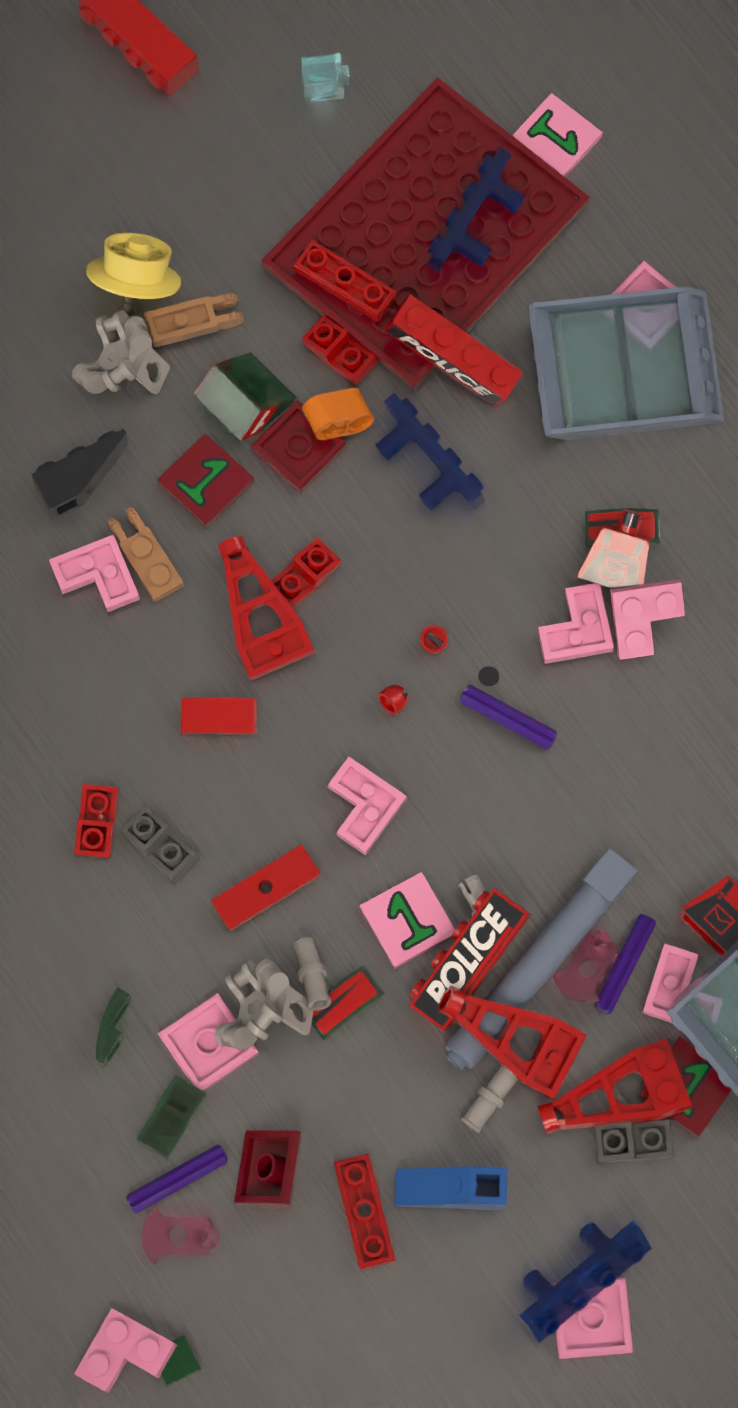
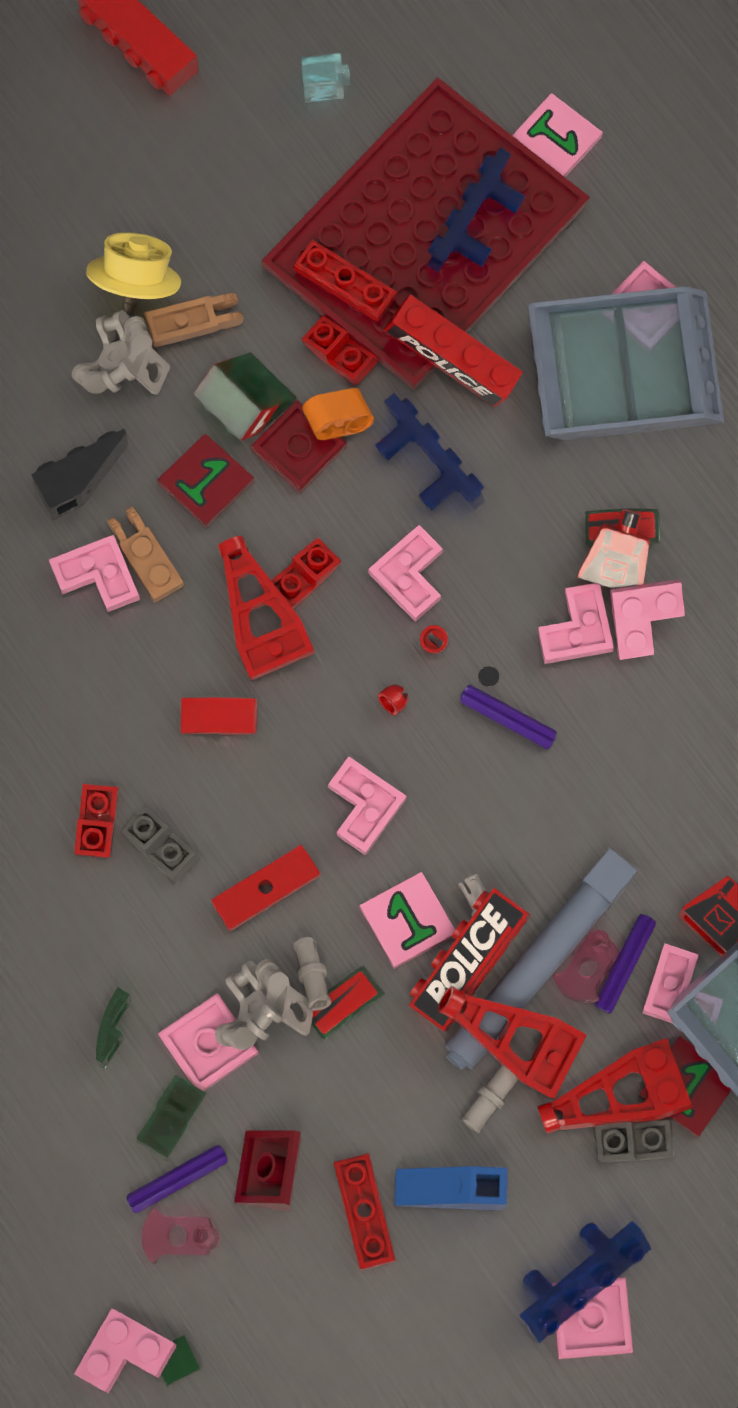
(400, 572): none -> bright pink plate

